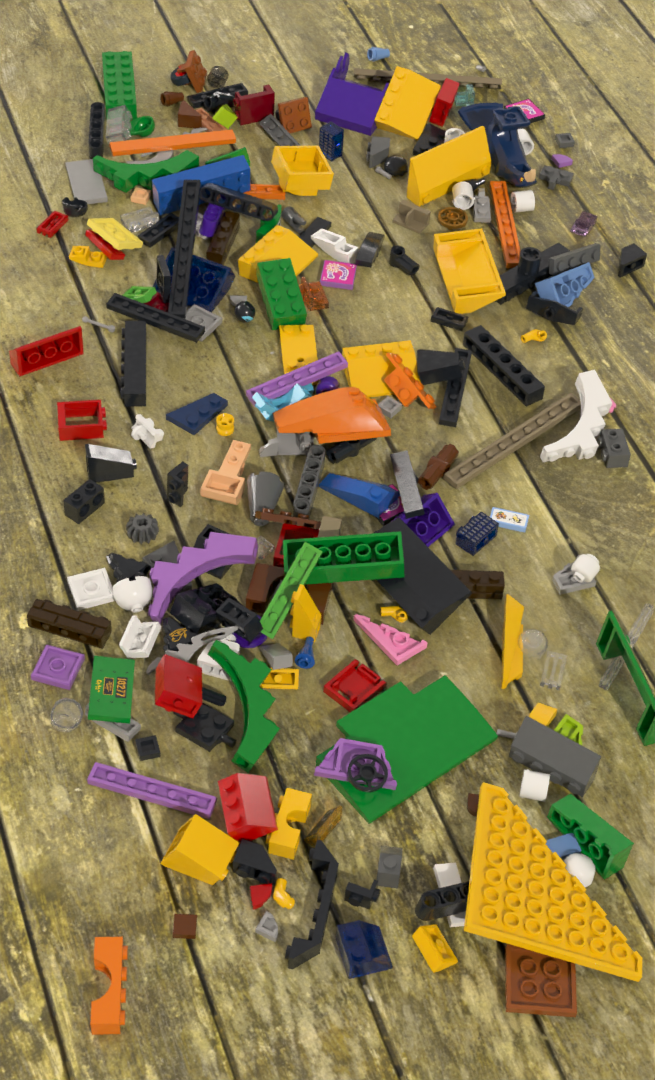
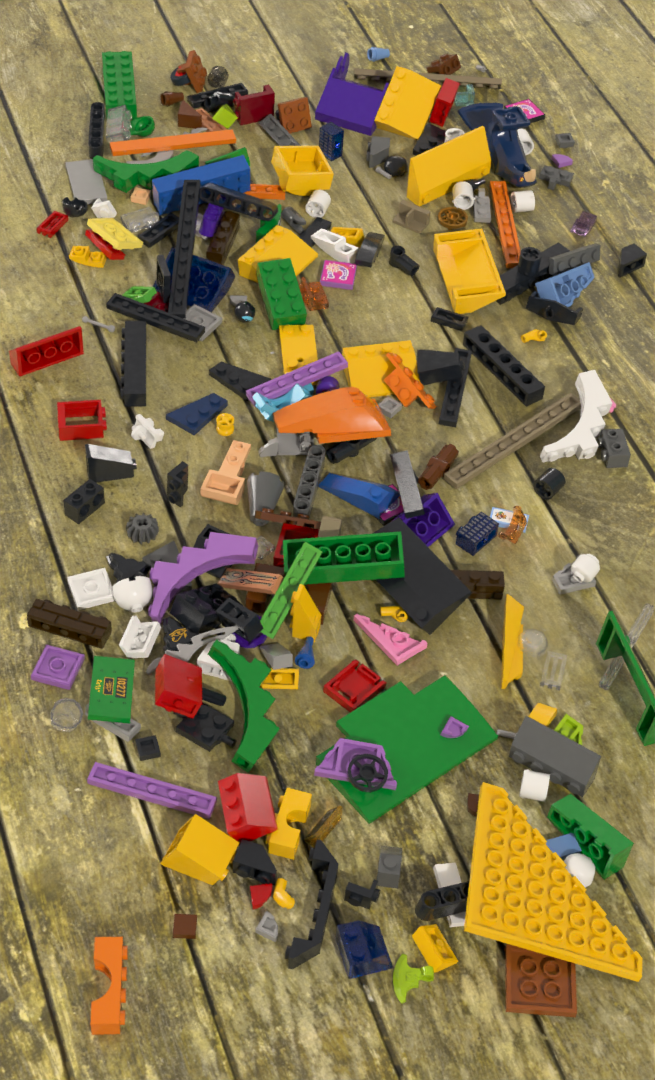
(103, 209): none -> white bracket
(236, 378): none -> black wing
(251, 581): none -> nougat tile
(318, 203): none -> white piece
(353, 236): none -> yellow slope
(407, 978): none -> lime piece
(445, 65): none -> reddish brown bracket
(454, 728): none -> medium lavender tile
(517, 519): none -> clear orange helmet
(549, 483): none -> black piece

